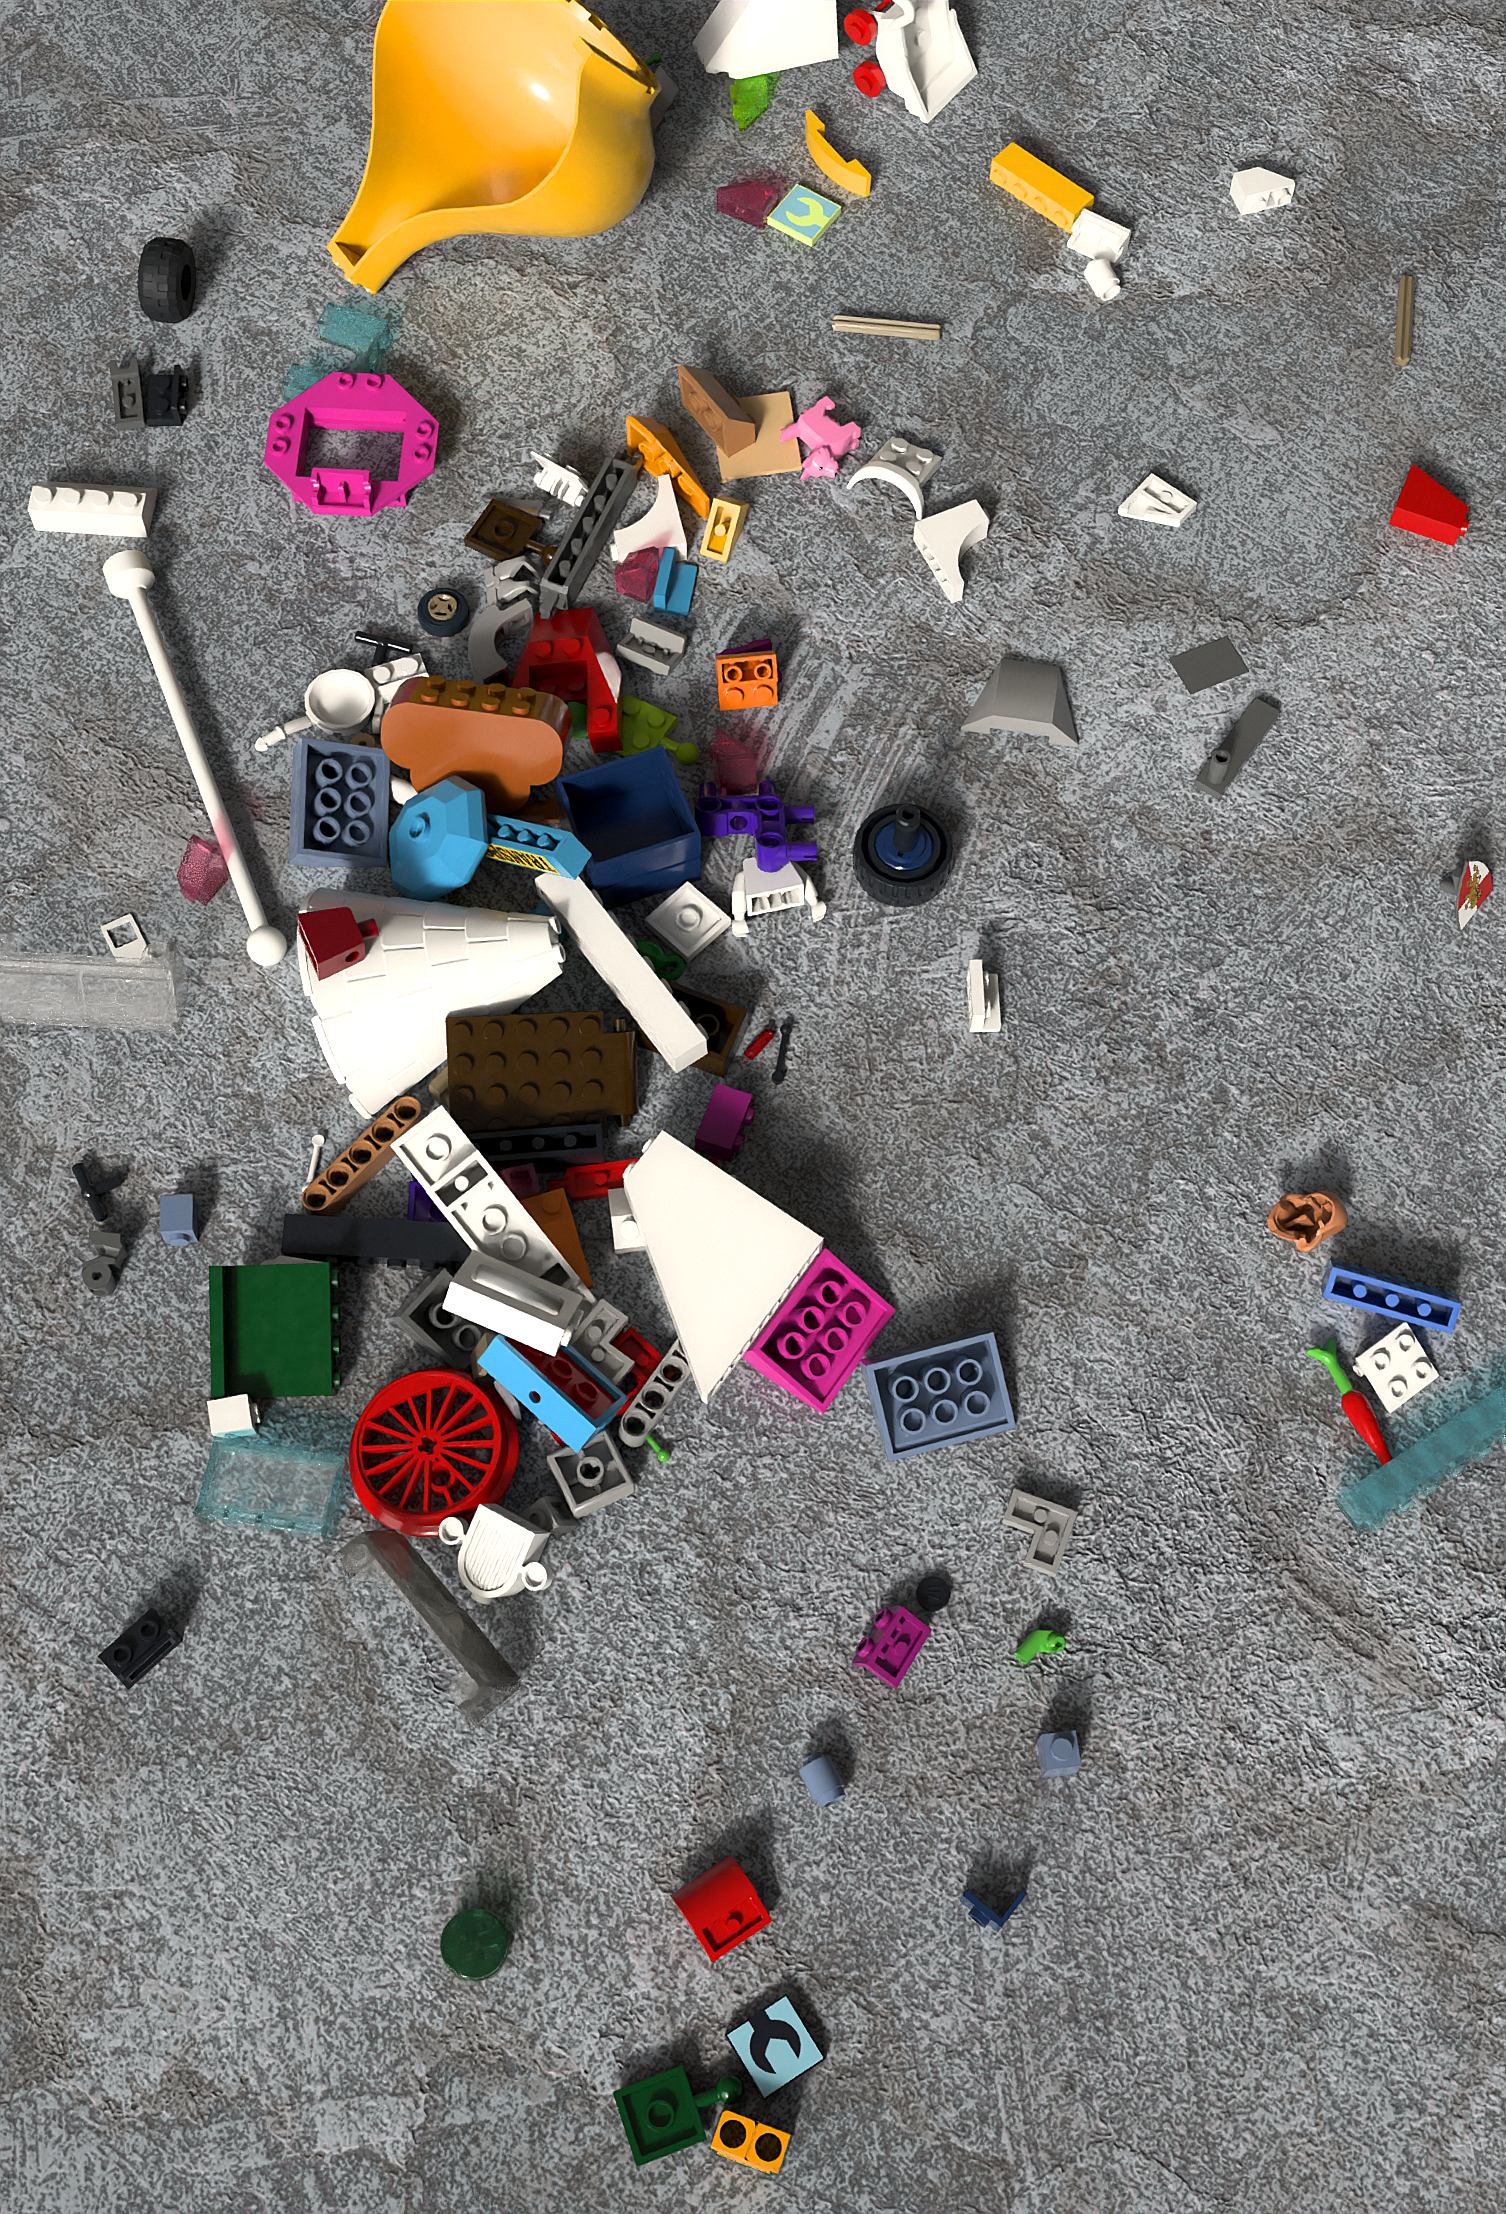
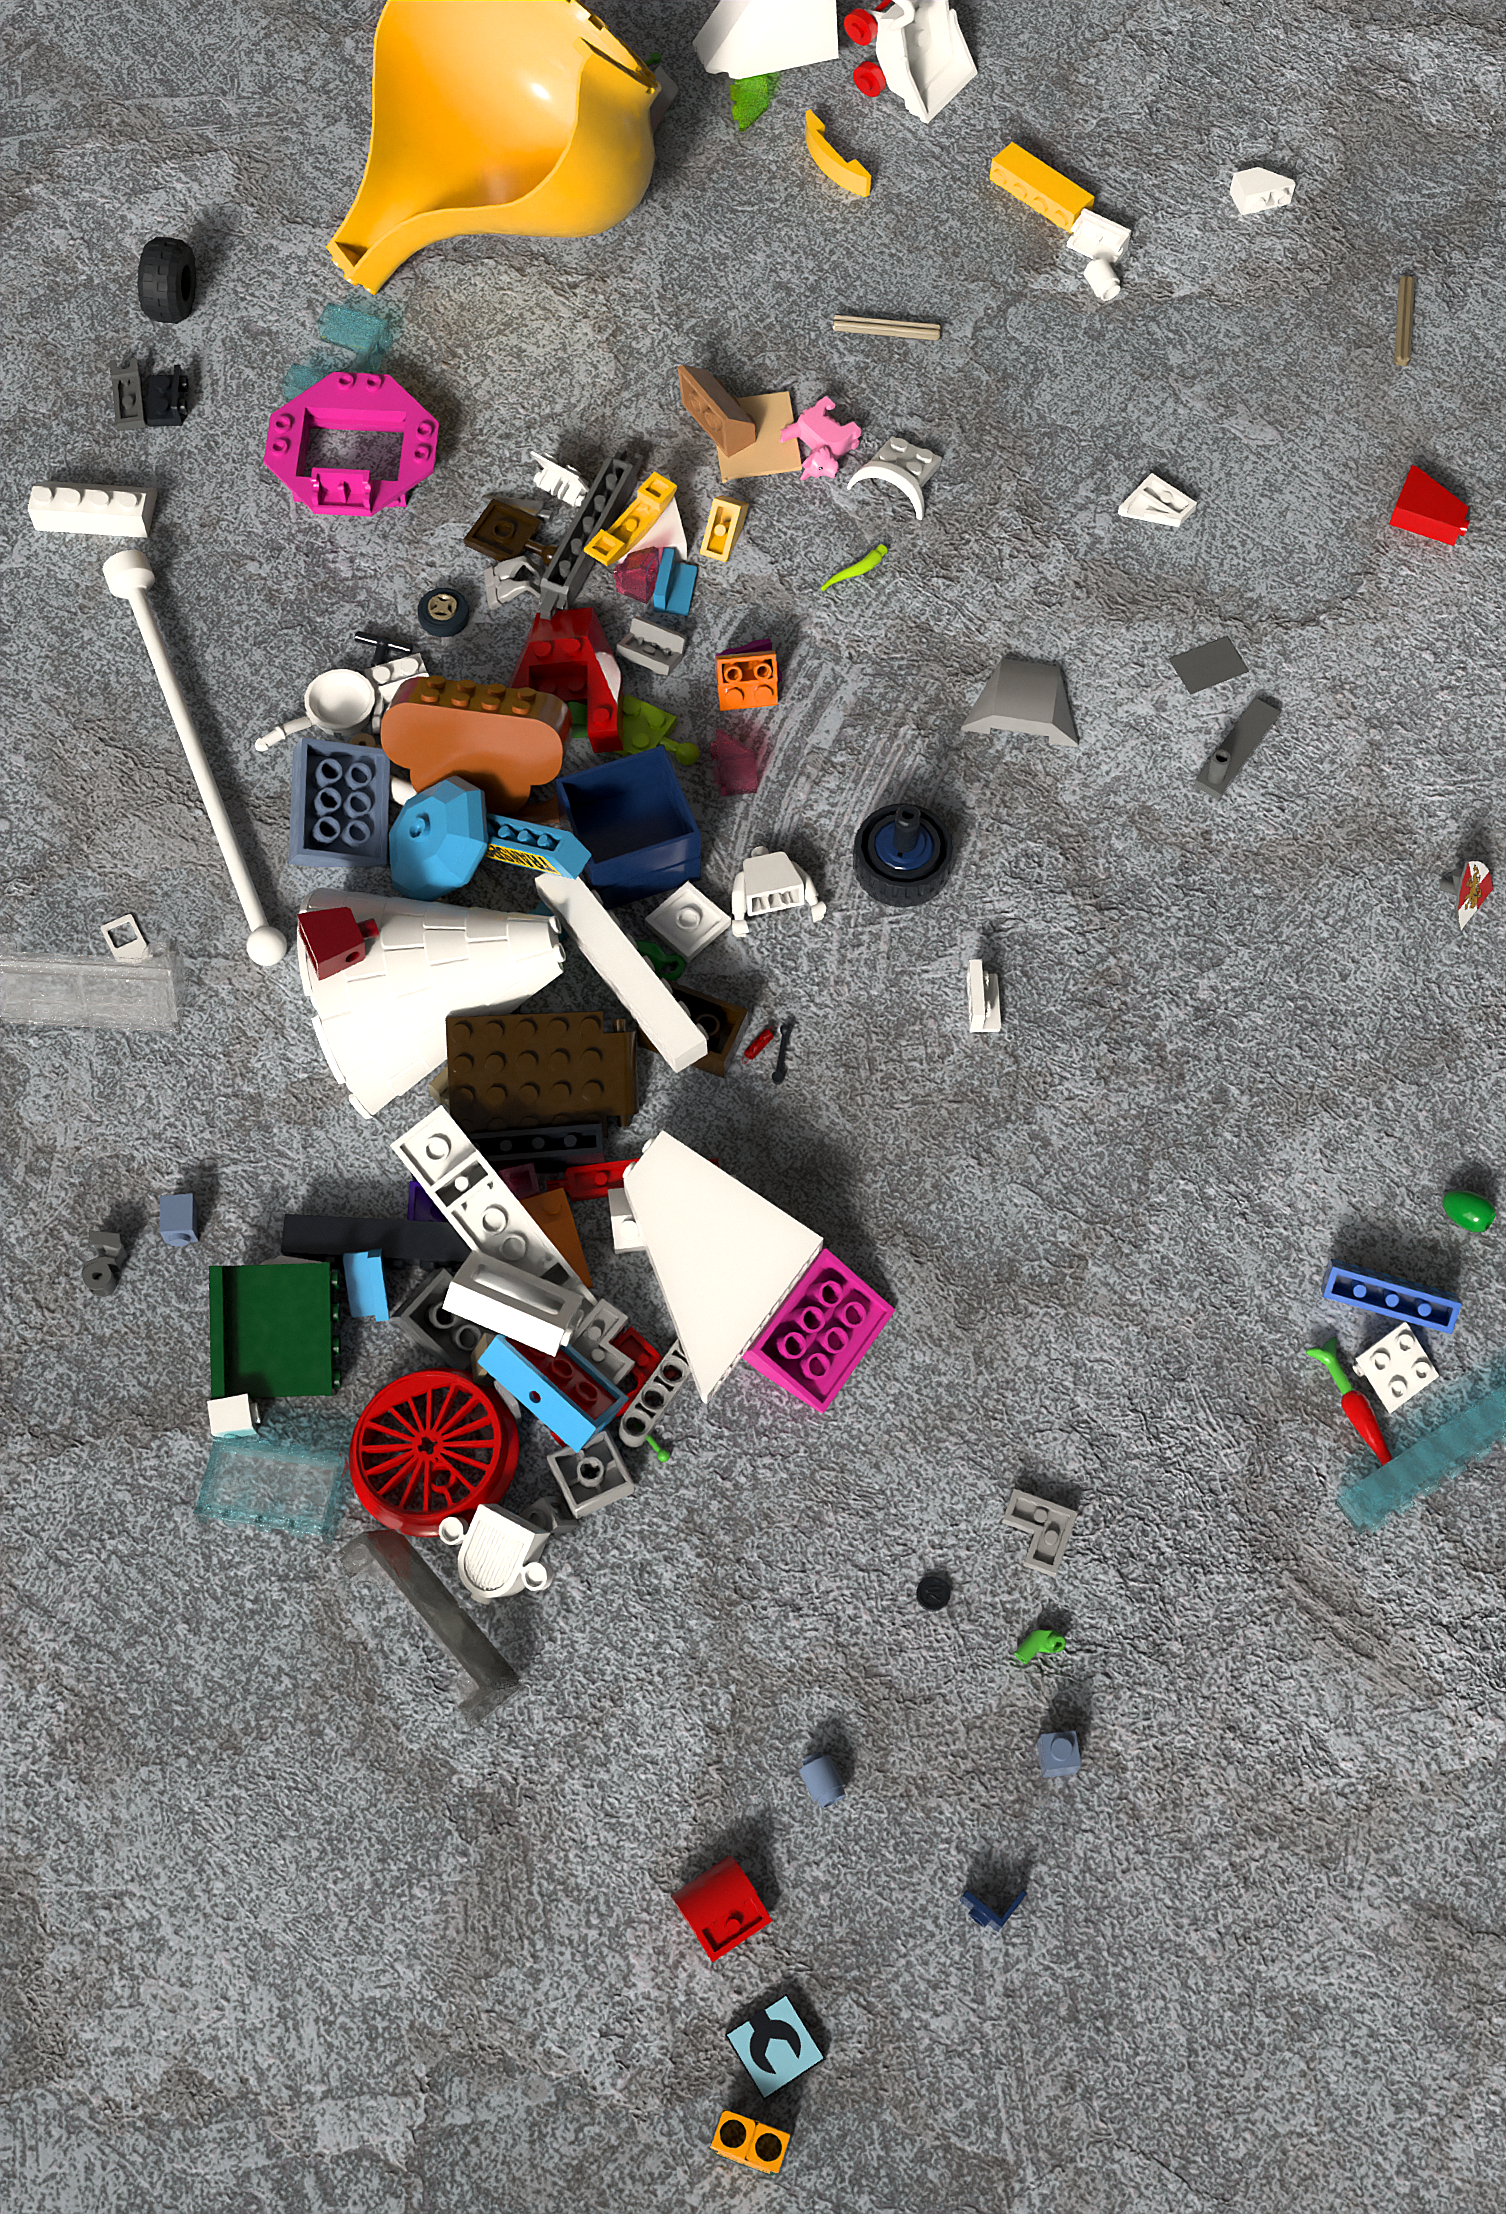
(91, 1192): black piece -> none
(139, 1648): black window -> none
(201, 871): clear pink slope -> none
(318, 1142): white hinge -> none
(361, 1173): medium nougat beam -> none
(367, 1284): none -> dark azure panel
(474, 1945): clear green head -> none
(487, 635): light grey arch -> none
(634, 523): none -> yellow slope
(664, 457): light orange wedge -> none
(664, 2114): dark green plate -> none
(724, 1123): magenta brick -> none
(748, 202): clear pink slope -> none
(759, 816): dark purple pin -> none
(804, 215): tile -> none
(872, 559): none -> lime animal
(891, 1644): magenta bracket -> none
(938, 1393): sand blue slope -> none
(946, 539): white arch -> none
(1308, 1218): nougat head -> none
(1469, 1210): none -> green animal

